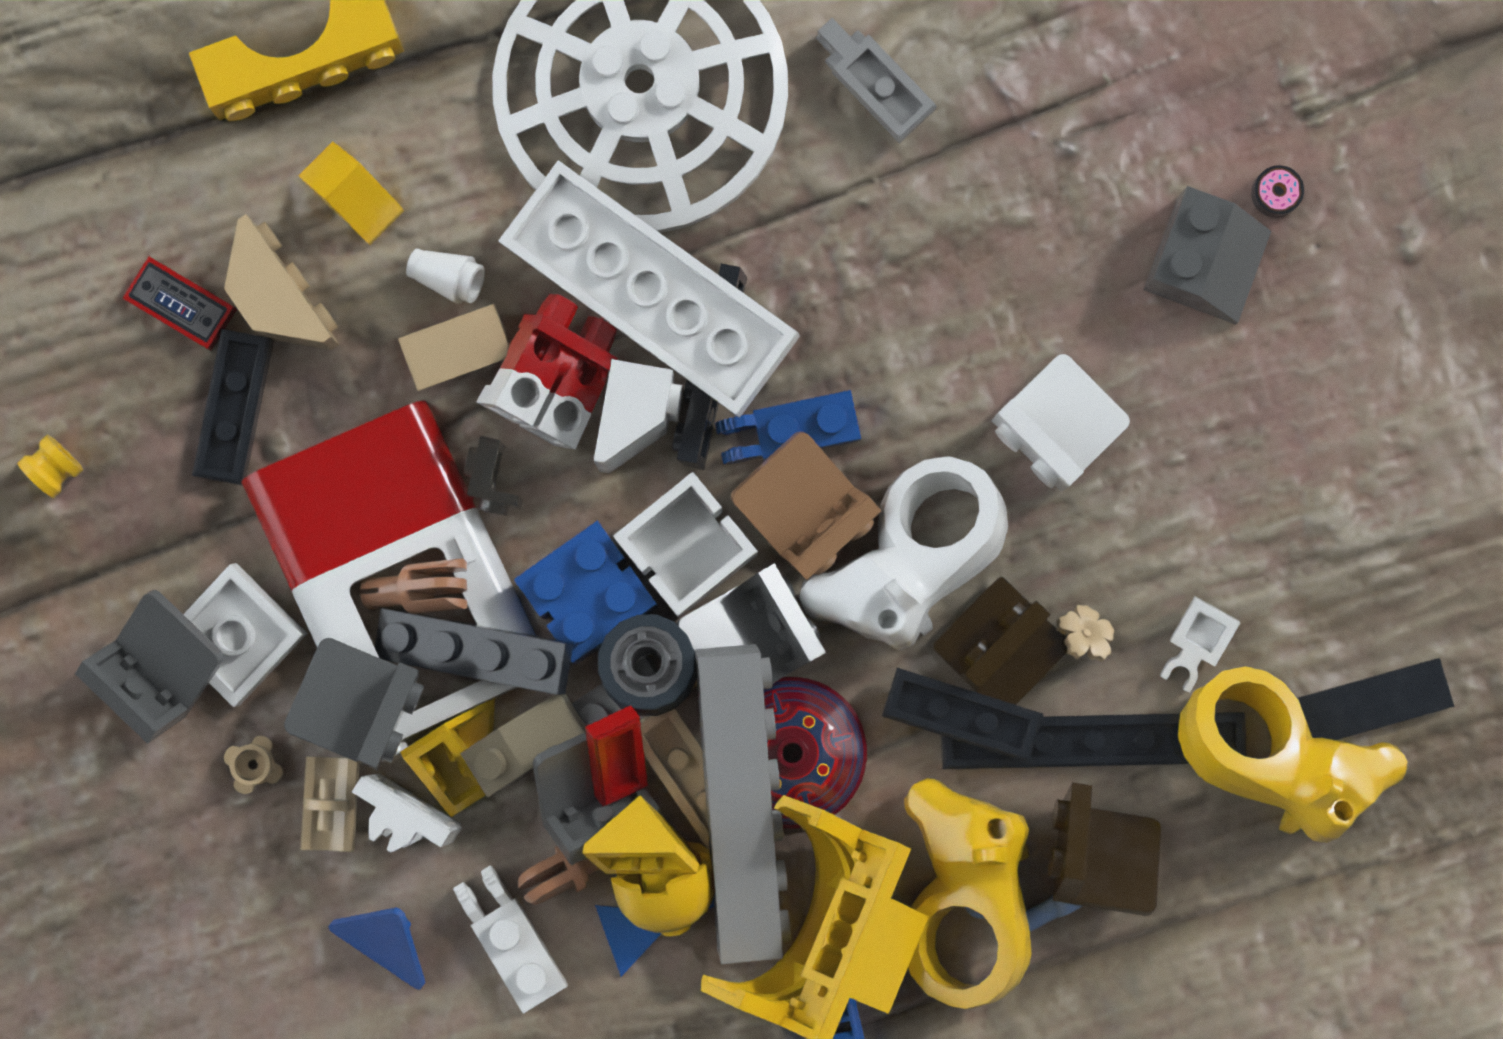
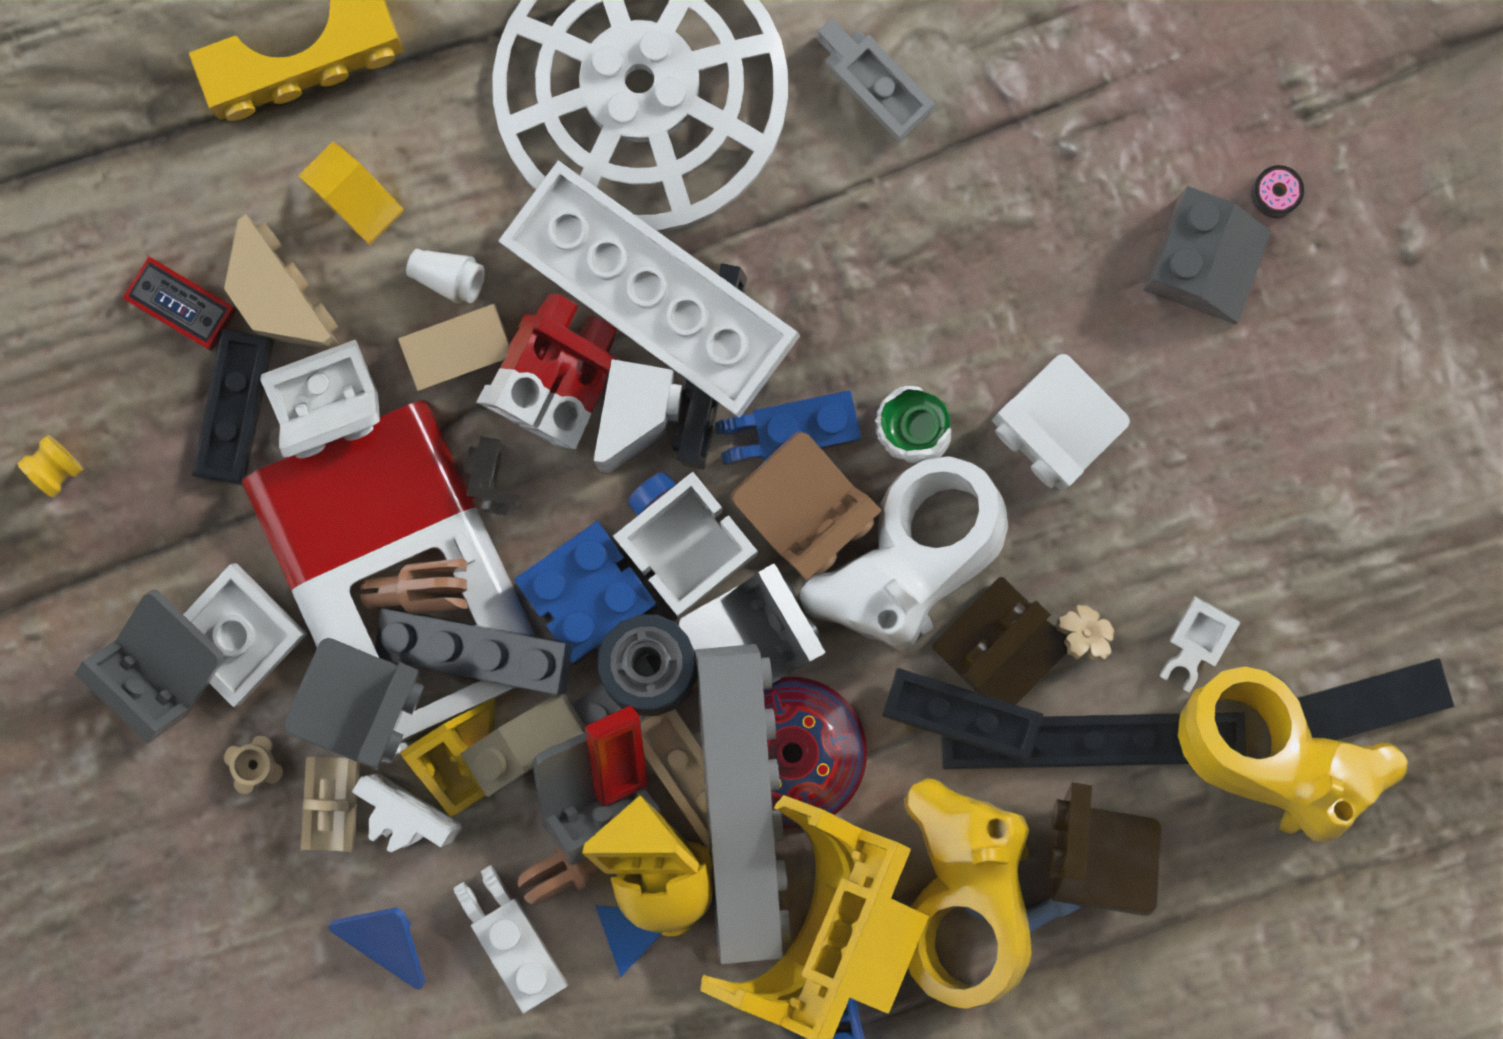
(322, 400): none -> white bracket
(650, 492): none -> blue tile
(913, 425): none -> green hair

